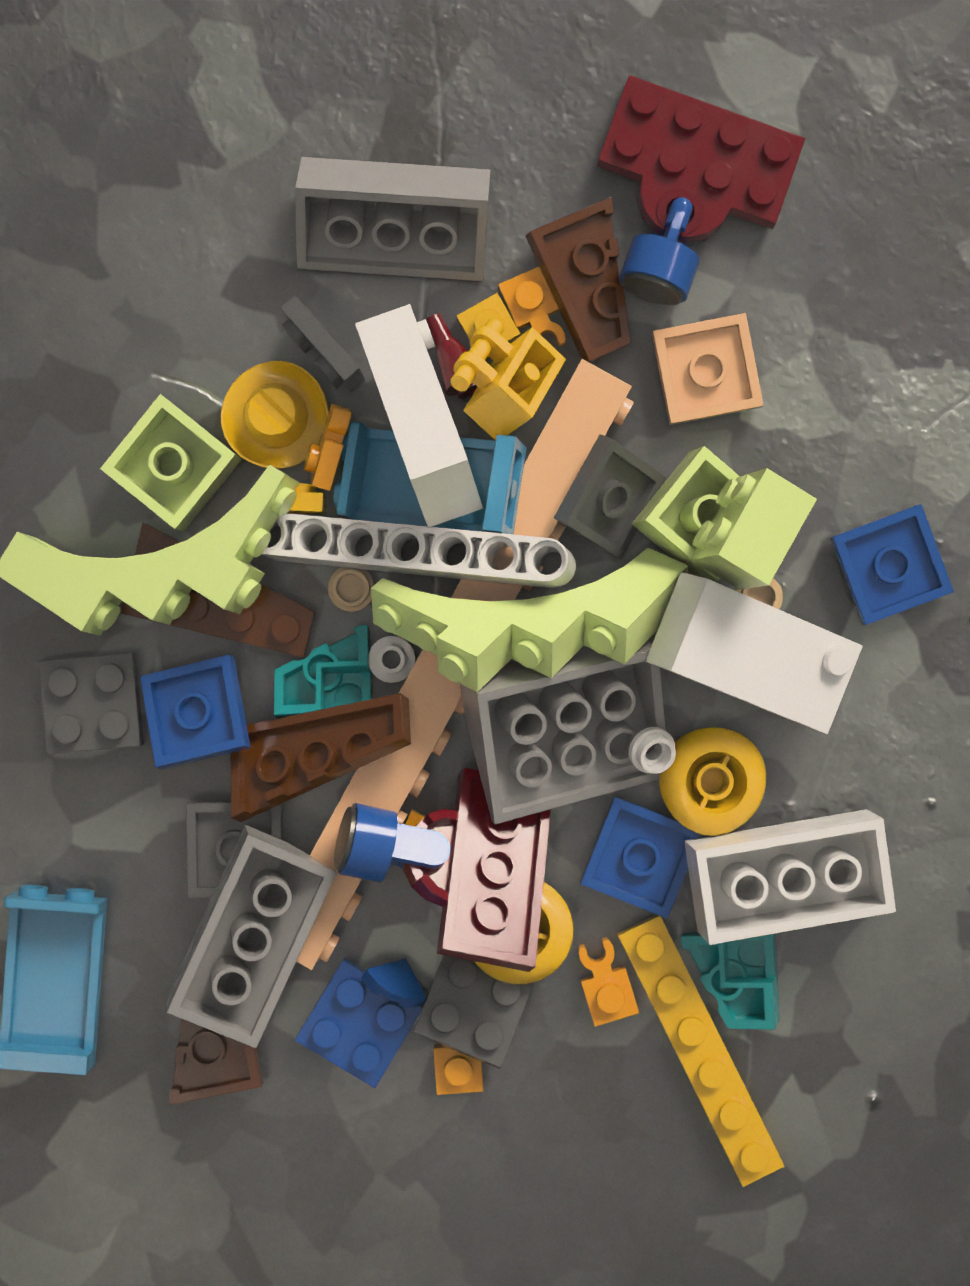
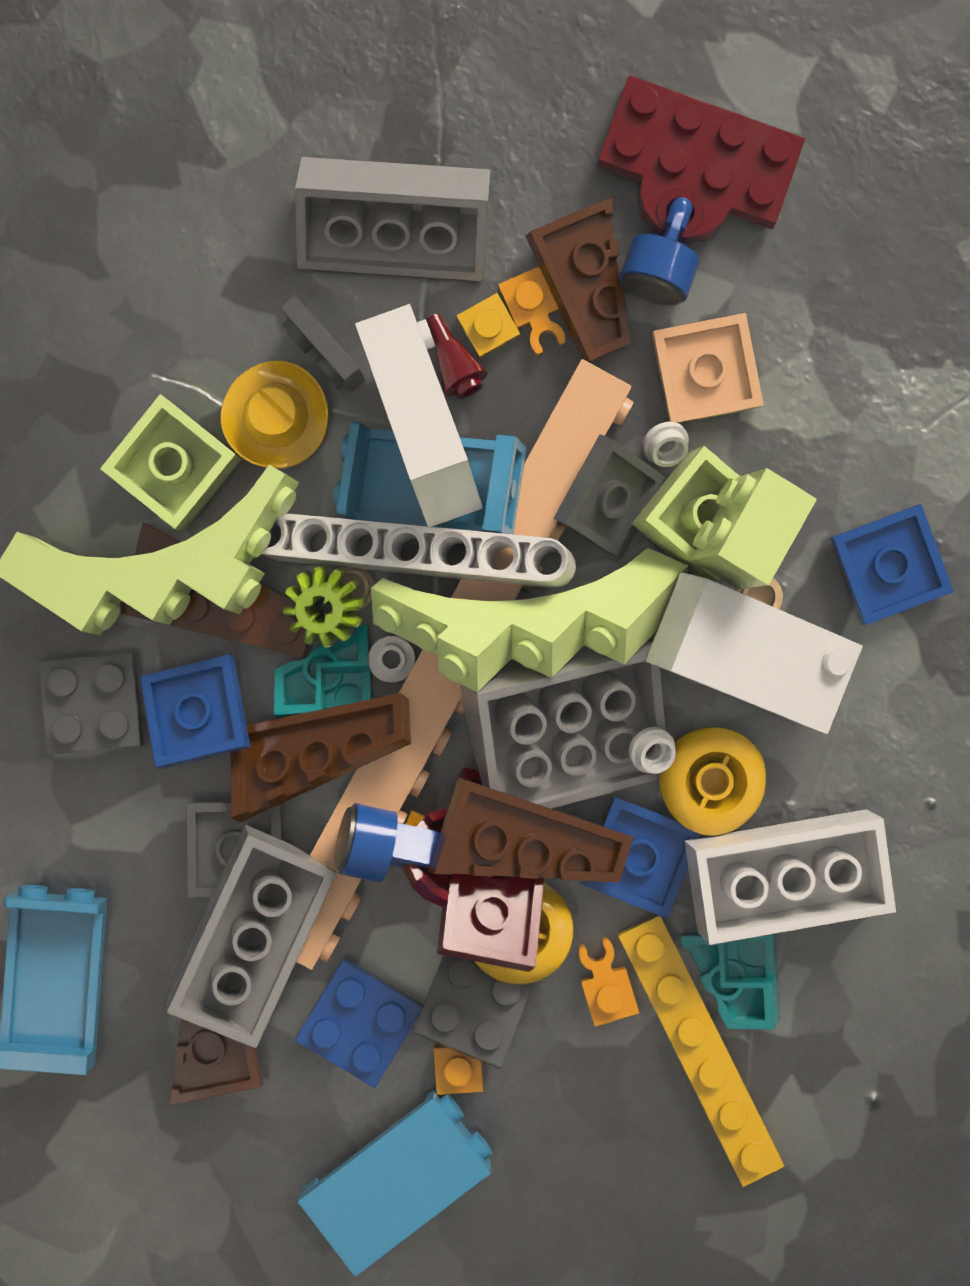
(308, 501): yellow plate -> none
(313, 589): none -> lime gear
(324, 457): light orange plate -> none
(395, 982): blue tile -> none
(397, 1182): none -> dark azure panel
(515, 381): yellow brick -> none
(516, 838): none -> reddish brown wing
(666, 444): none -> white plate

